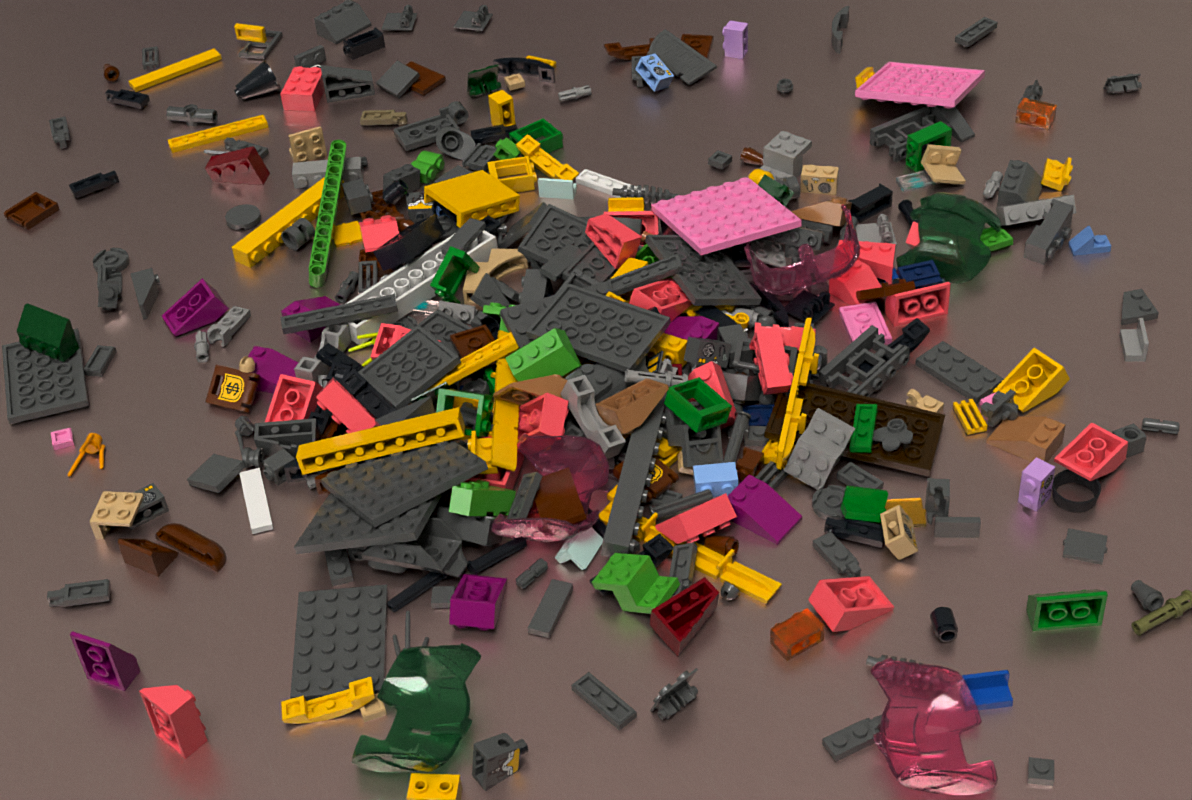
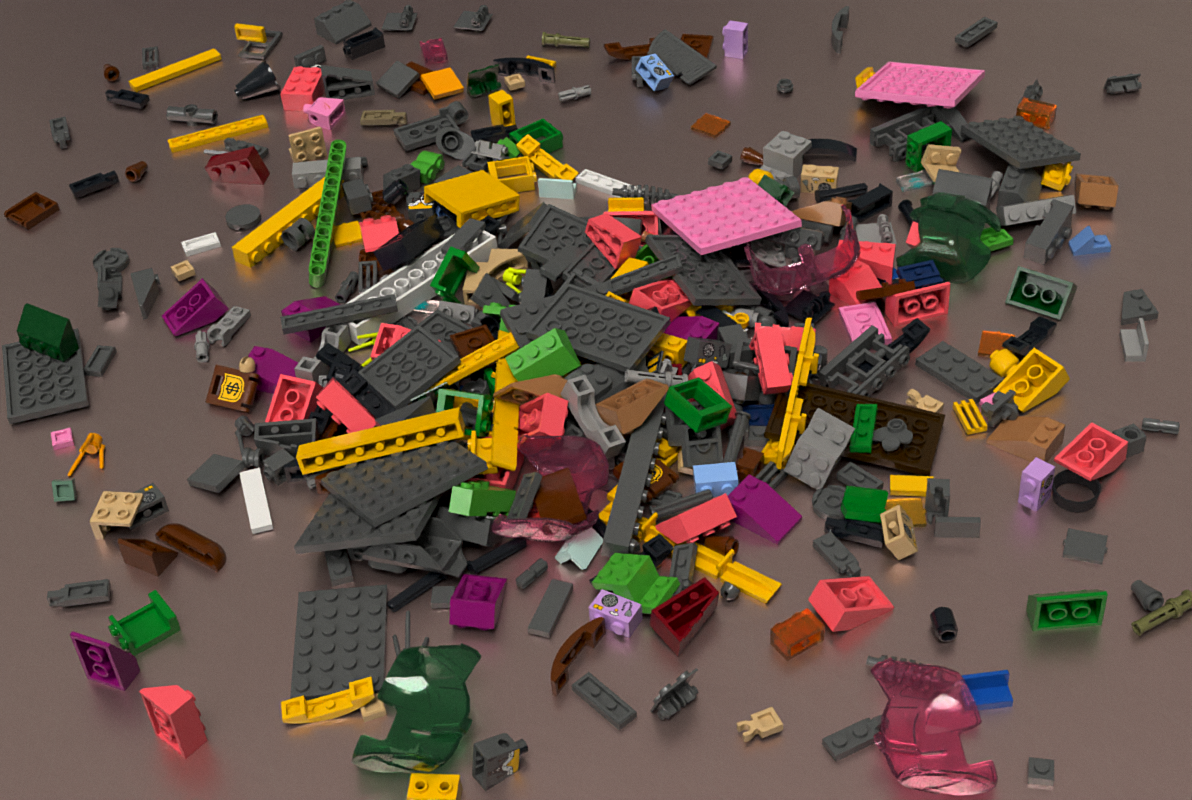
(64, 489): none -> sand green tile
(135, 171): none -> reddish brown cone
(145, 626): none -> green panel
(183, 270): none -> tan plate
(201, 244): none -> white tile
(325, 112): none -> bright pink torso
(434, 50): none -> clear pink plate
(442, 83): none -> light orange tile
(496, 153): none -> light grey hinge
(513, 277): none -> neon yellow plant
(557, 40): none -> olive pin
(588, 635): none -> reddish brown slope
(620, 614): none -> lavender brick
(710, 125): none -> clear orange piece
(762, 723): none -> tan plate
(833, 147): none -> black slope
(846, 191): none -> black axle
(908, 485): none -> yellow tile
(968, 185): none -> dark grey slope
(992, 341): none -> clear orange piece
(1003, 362): none -> yellow head
(1020, 142): none -> dark grey plate
(1038, 333): none -> black slope
(1041, 293): none -> slope
(1096, 191): none -> medium nougat slope

